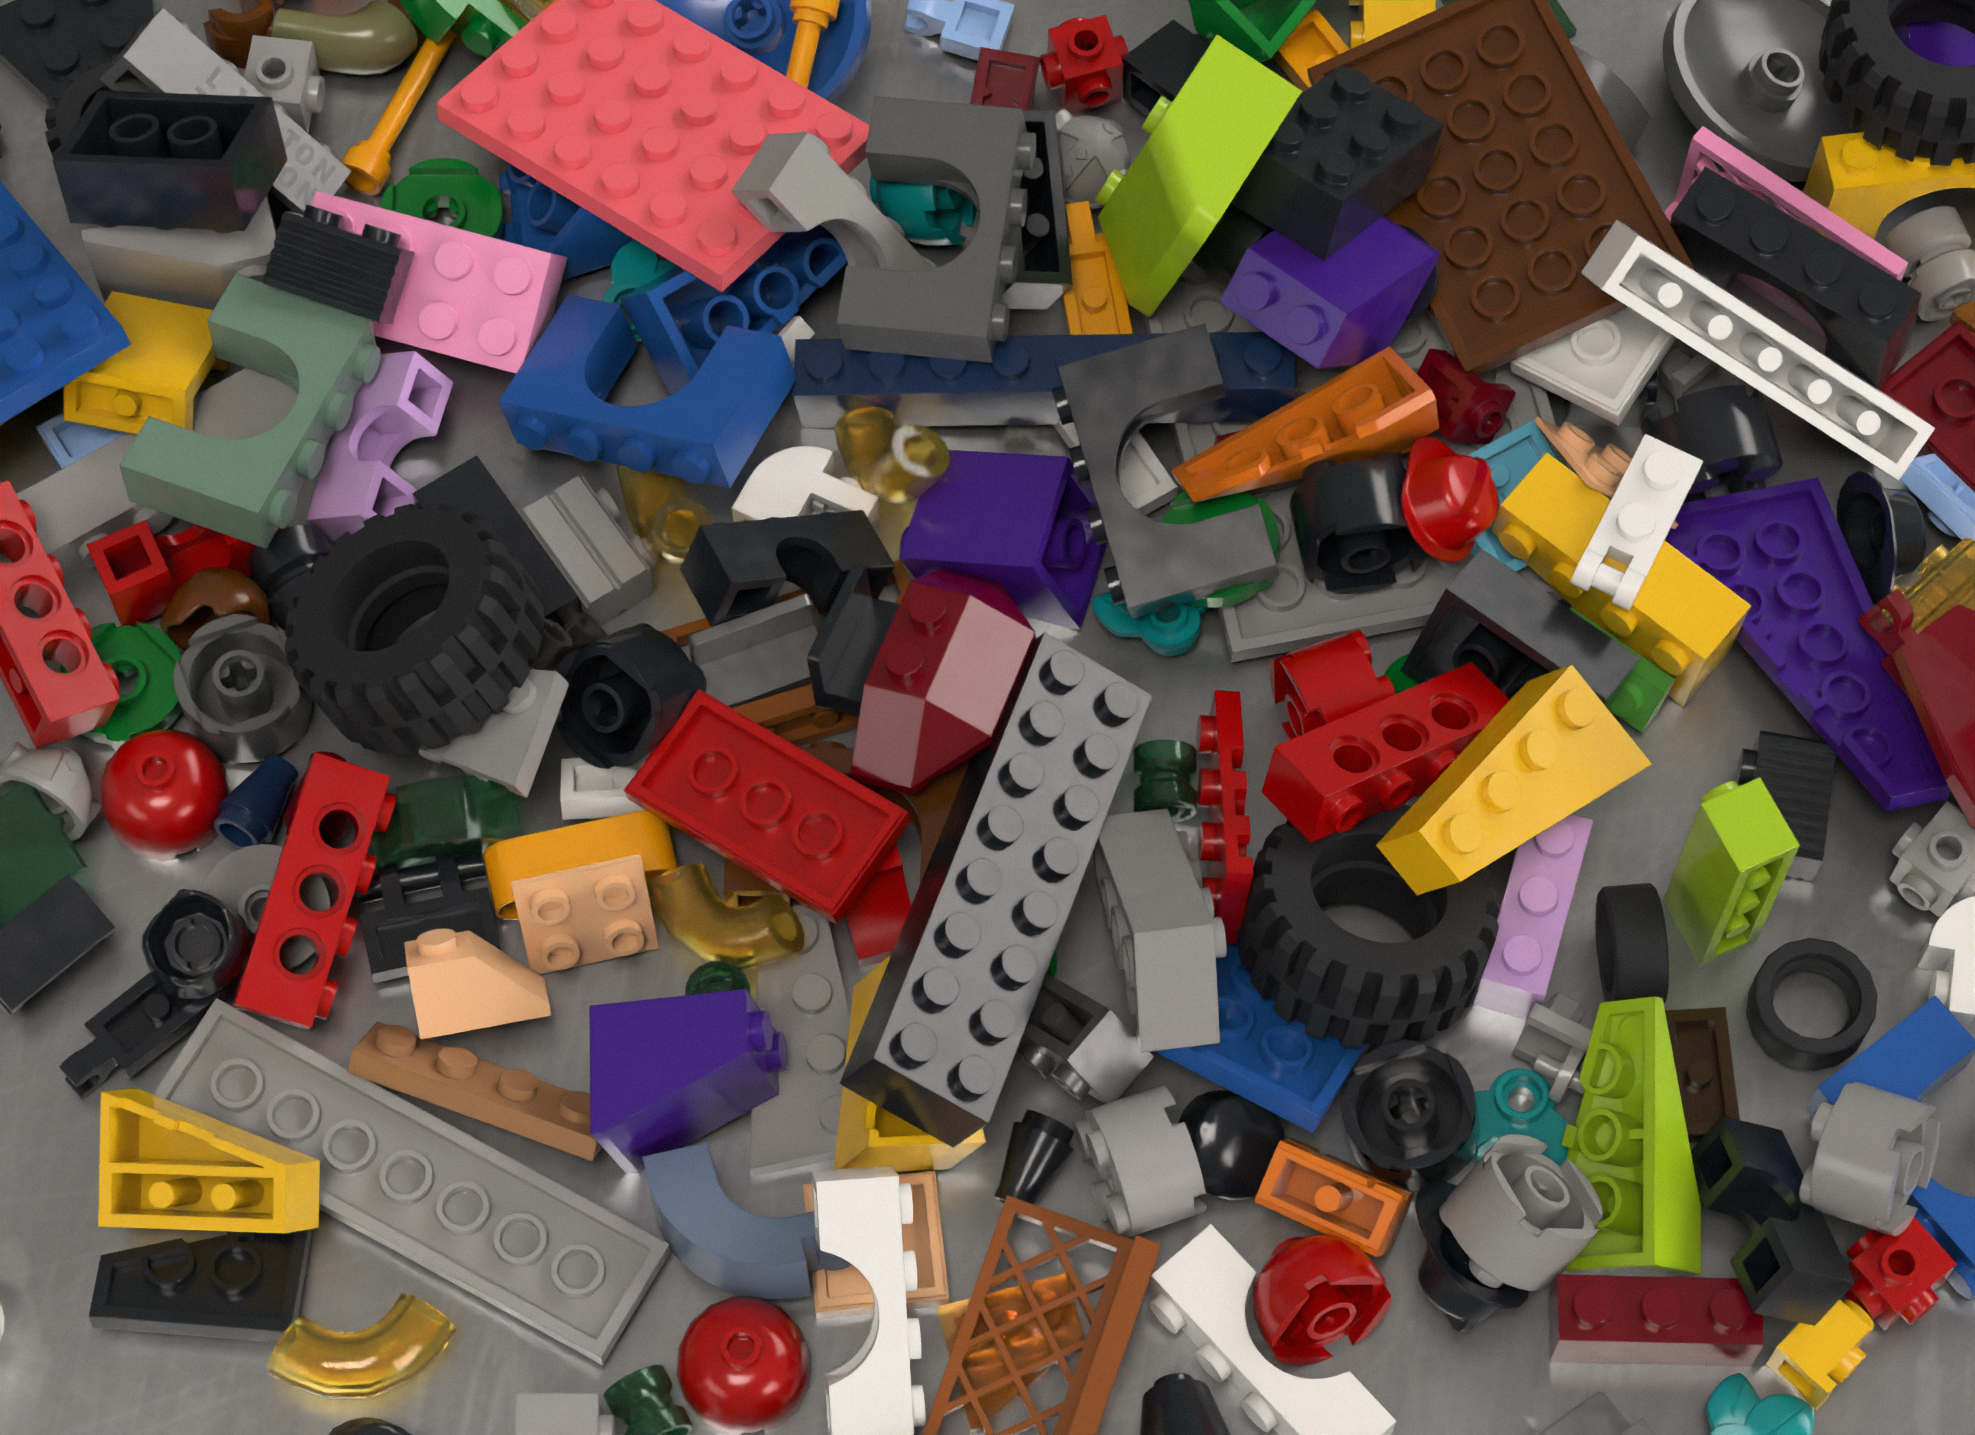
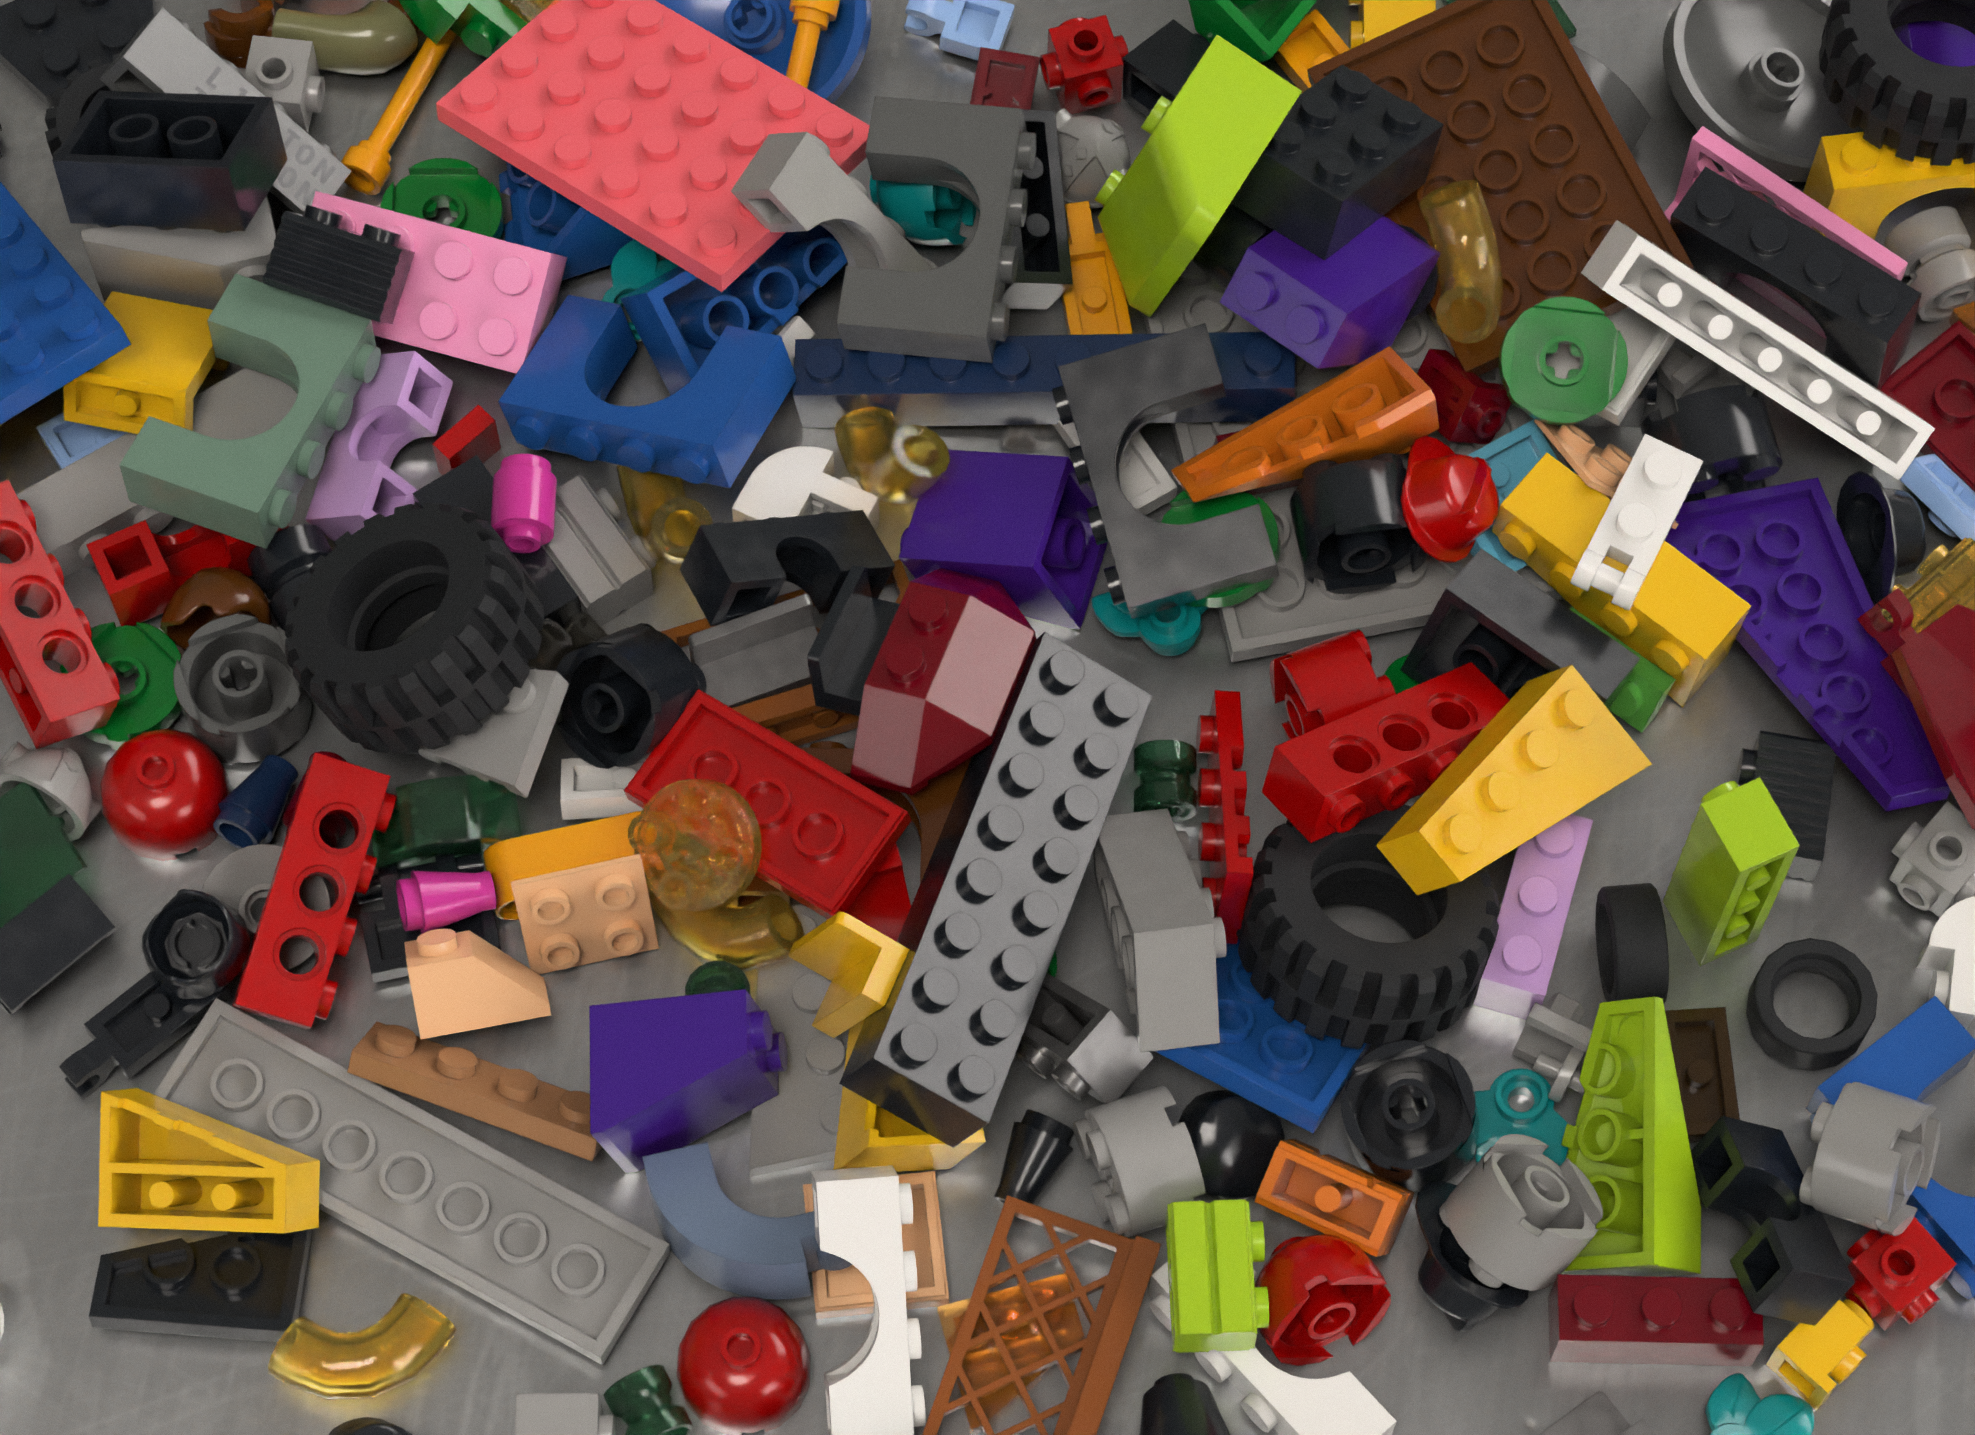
(442, 898): none -> dark pink cone
(467, 438): none -> red tile
(524, 502): none -> dark pink brick
(697, 844): none -> clear yellow tile
(856, 962): none -> yellow panel
(1213, 1276): none -> lime brick
(1467, 263): none -> clear yellow cylinder
(1591, 338): none -> green plate

